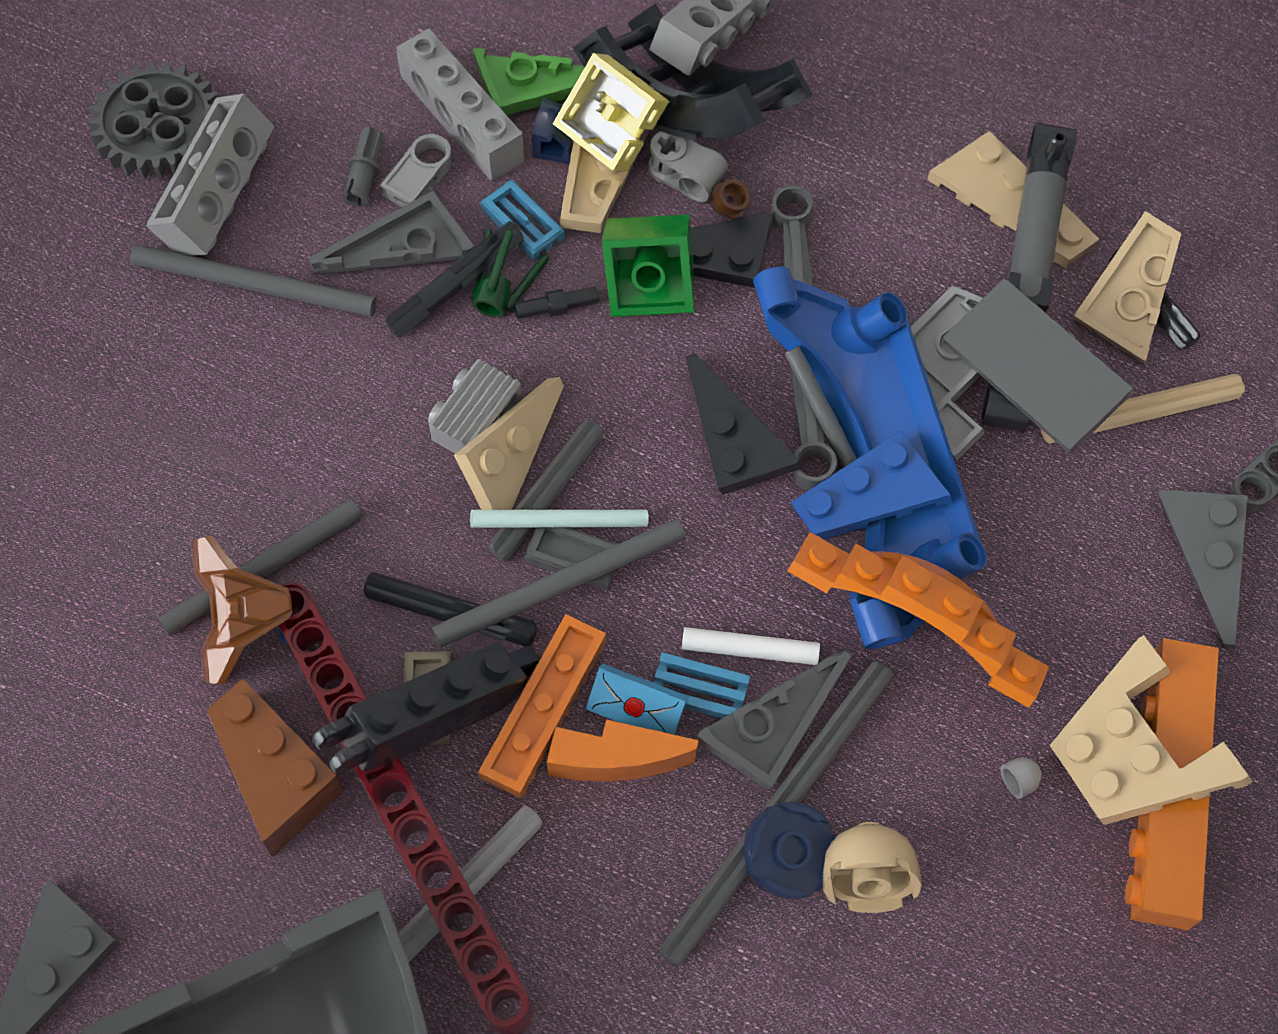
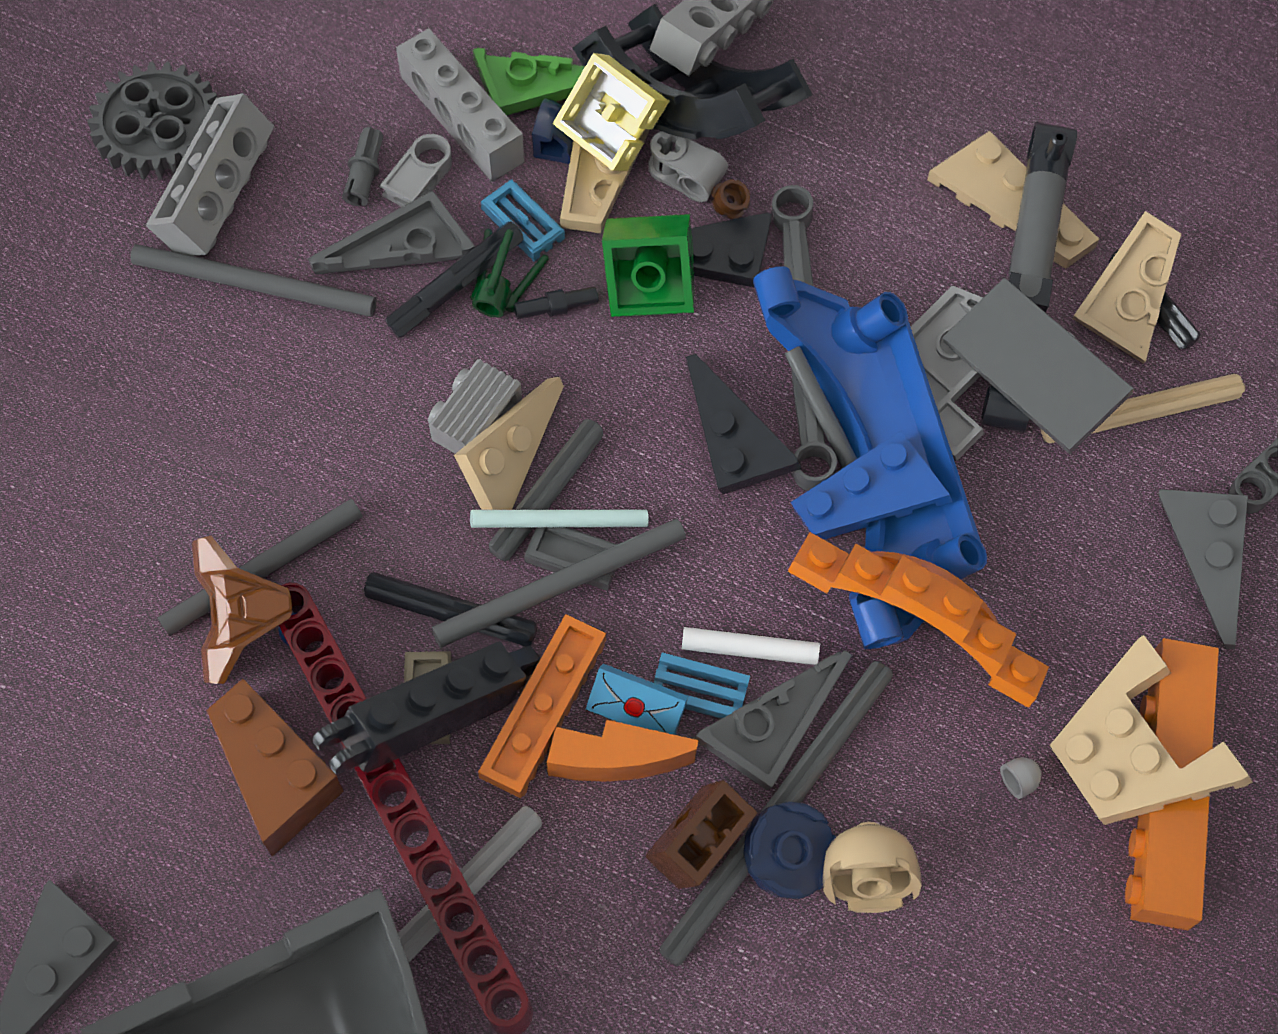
(701, 834): none -> reddish brown brick

